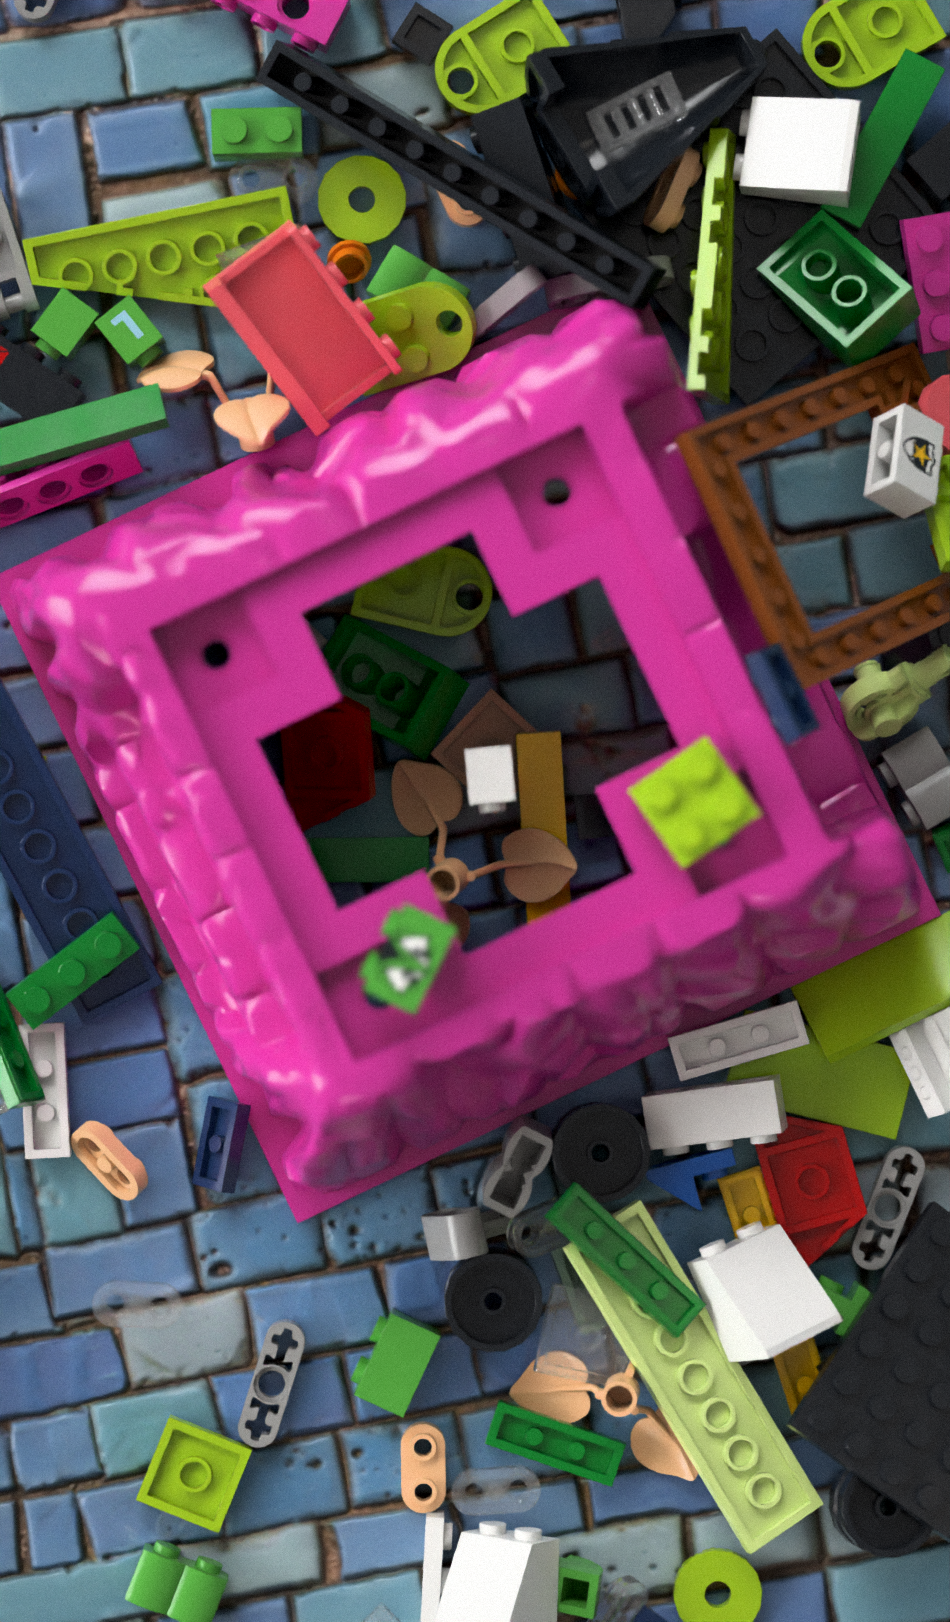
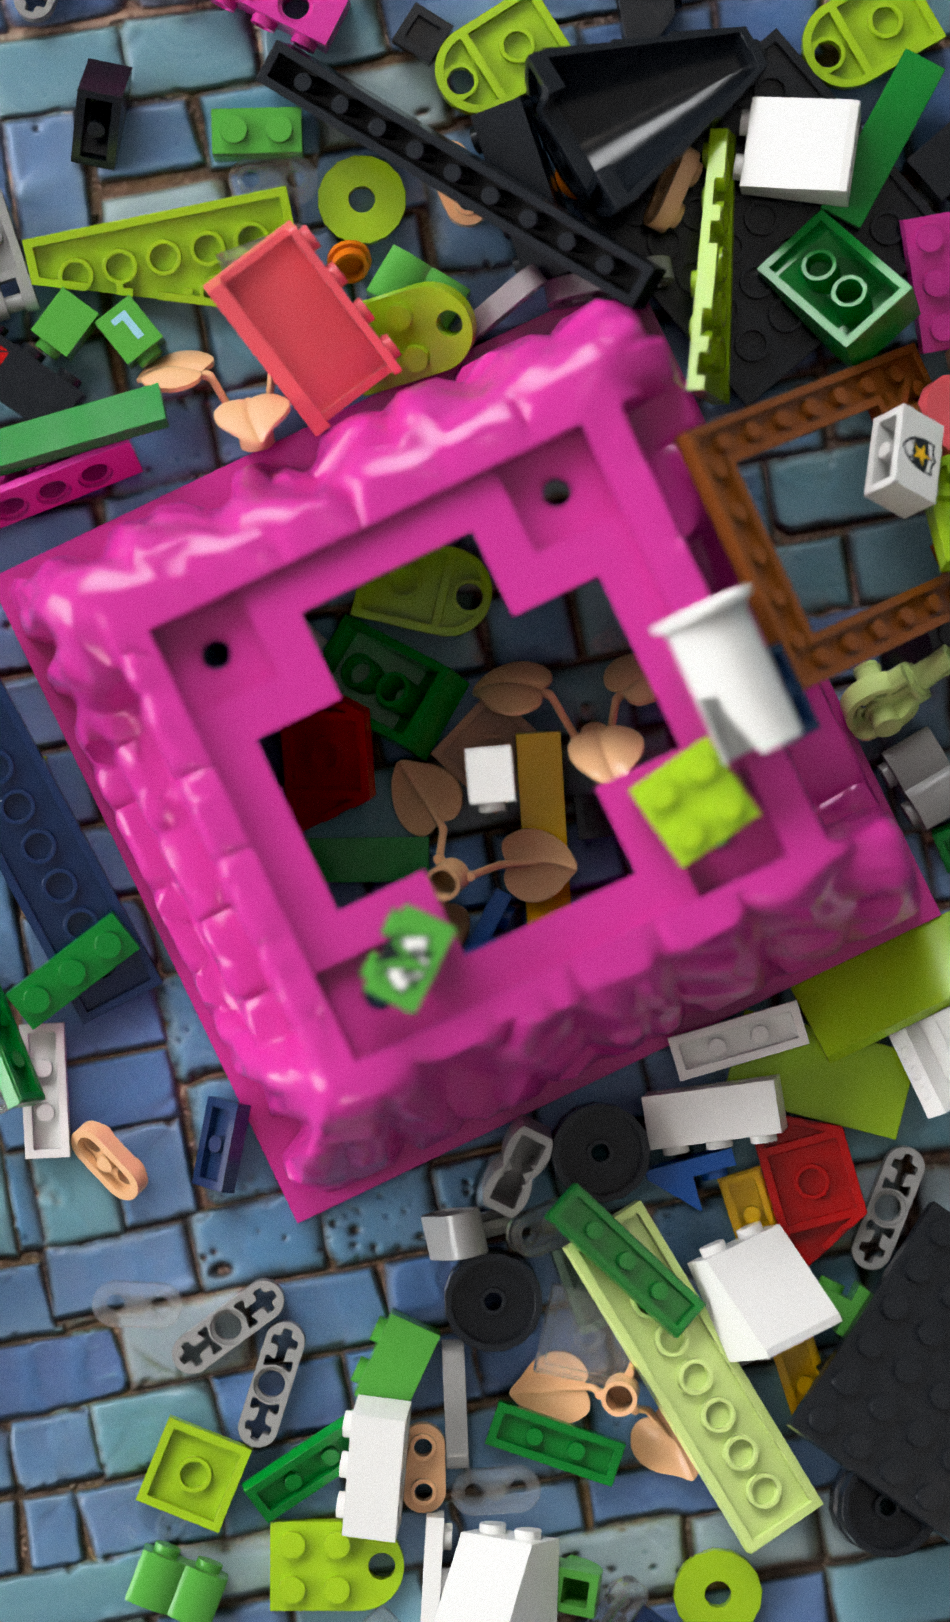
(100, 113): none -> black slope
(208, 1354): none -> light grey beam
(298, 1472): none -> green plate
(327, 1571): none -> lime plate
(374, 1468): none -> white brick
(455, 1404): none -> light grey beam
(495, 915): none -> blue slope
(598, 749): none -> light nougat plant
(645, 90): clear slope -> none
(731, 674): none -> white piece

